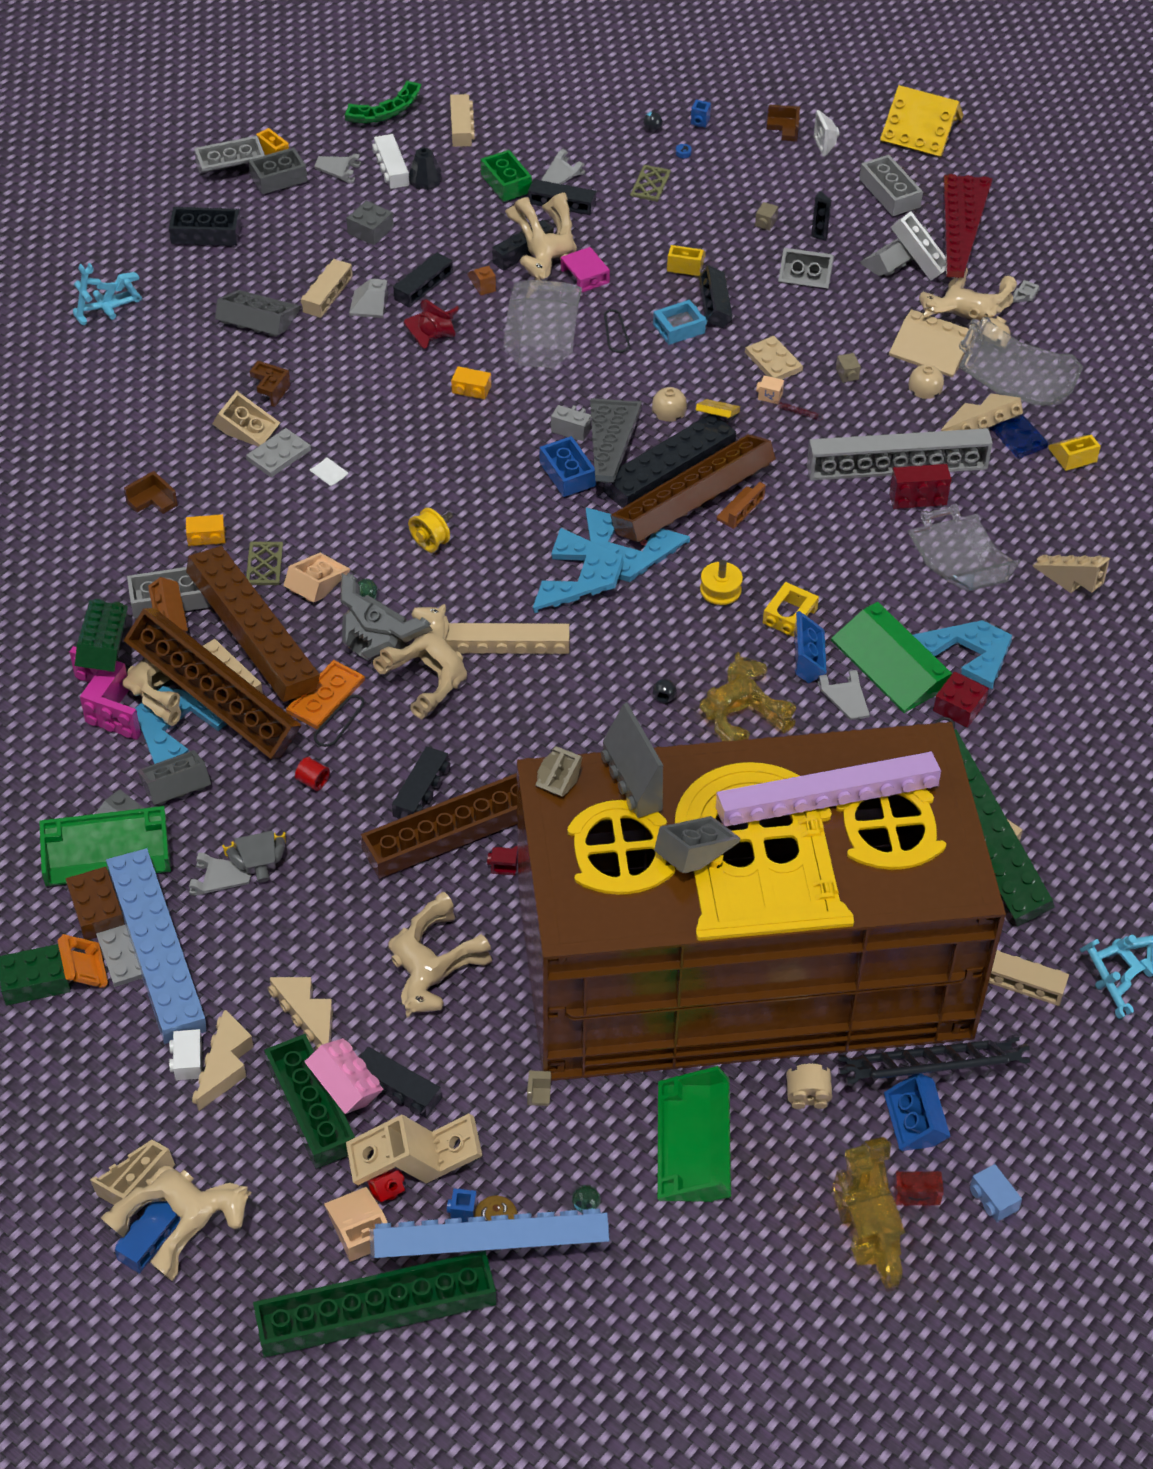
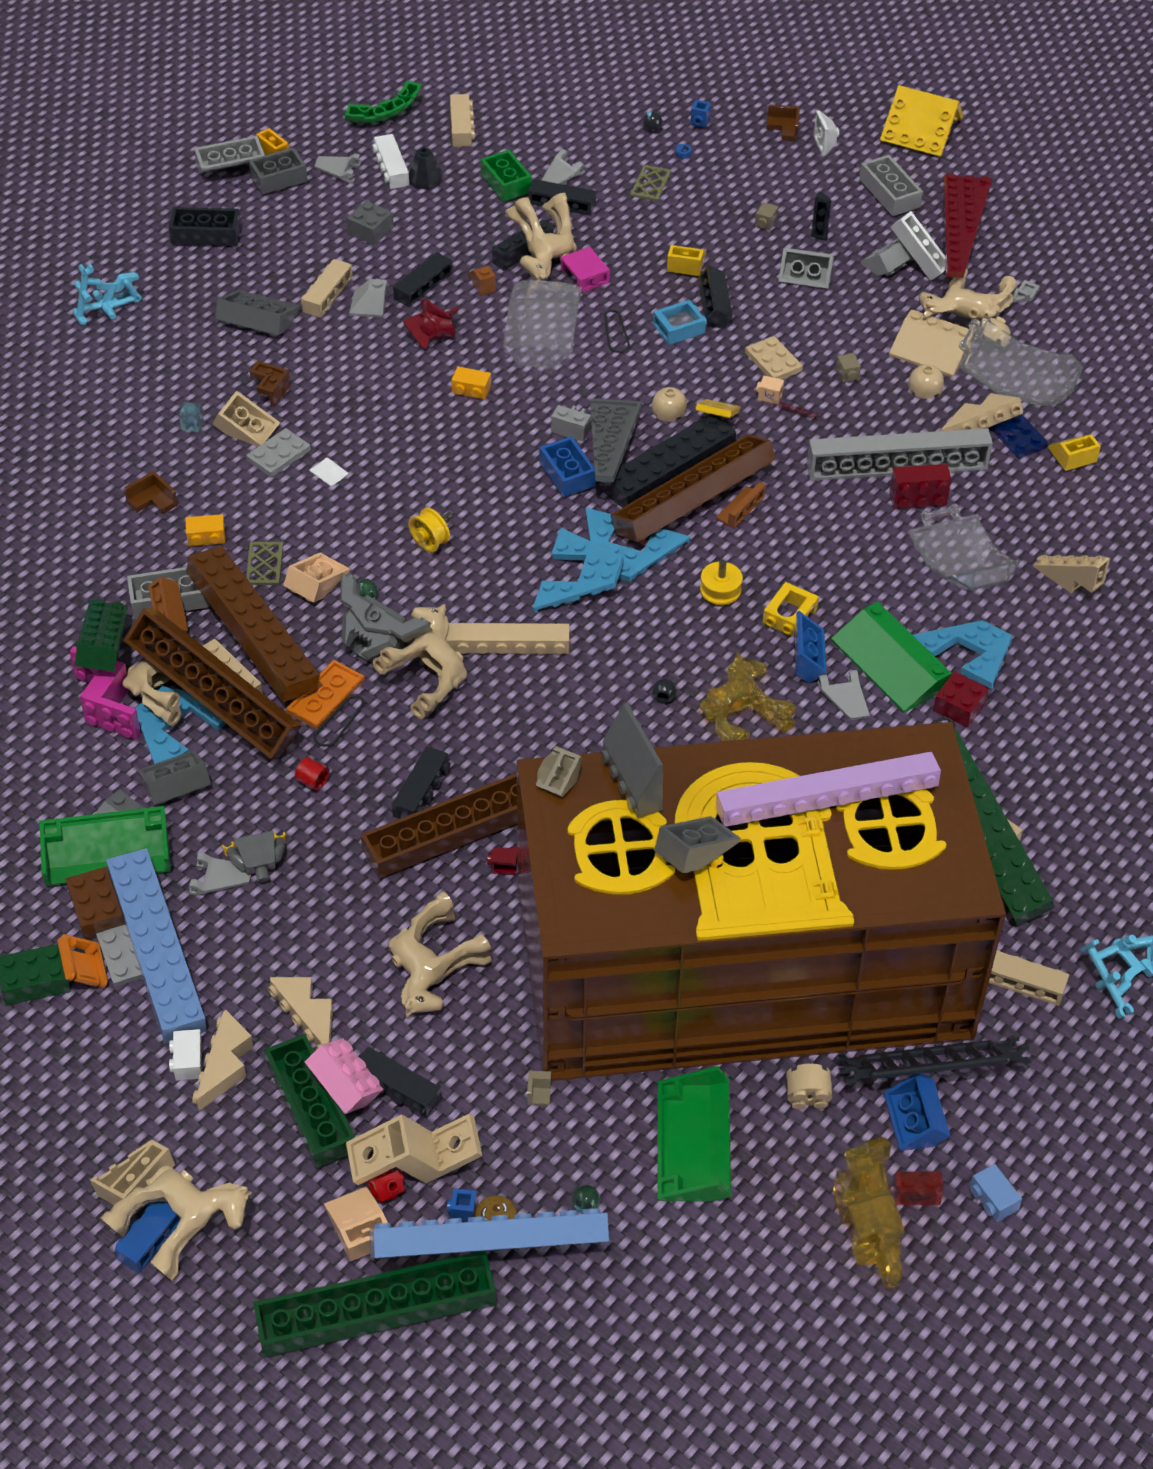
(191, 417): none -> clear light blue brick

